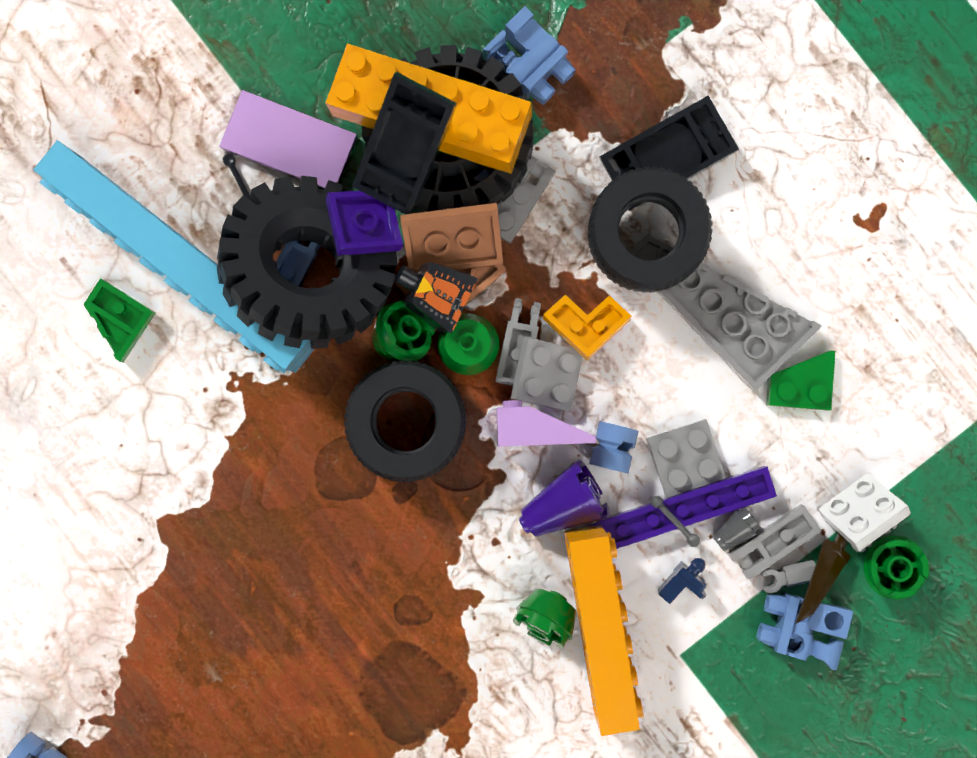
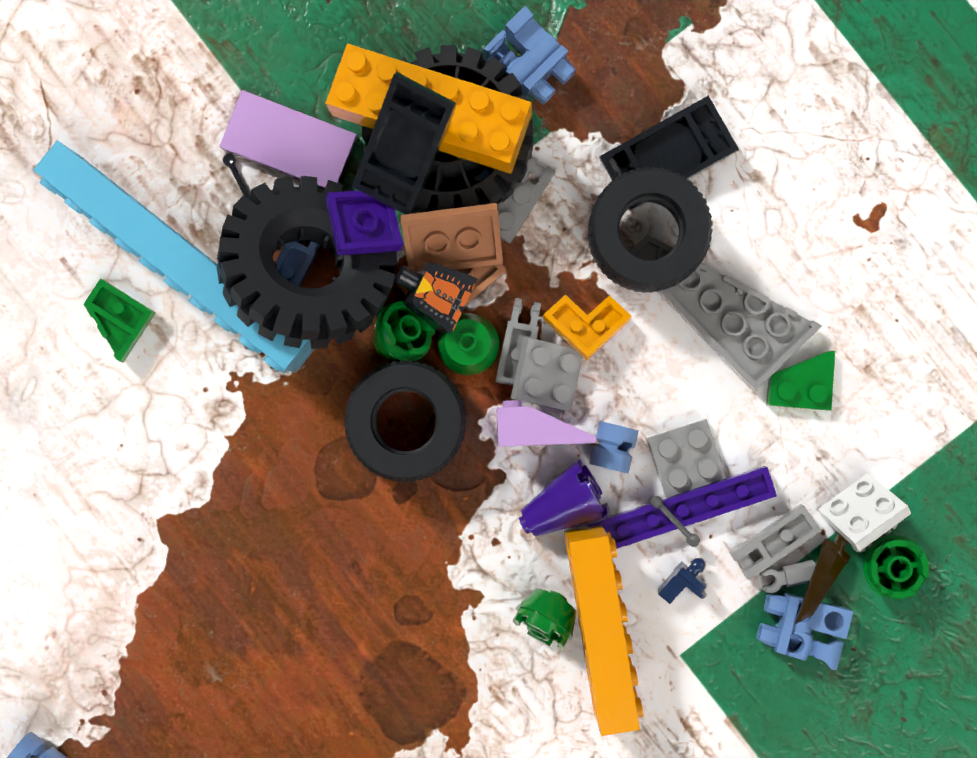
(736, 530): dark grey cone -> none

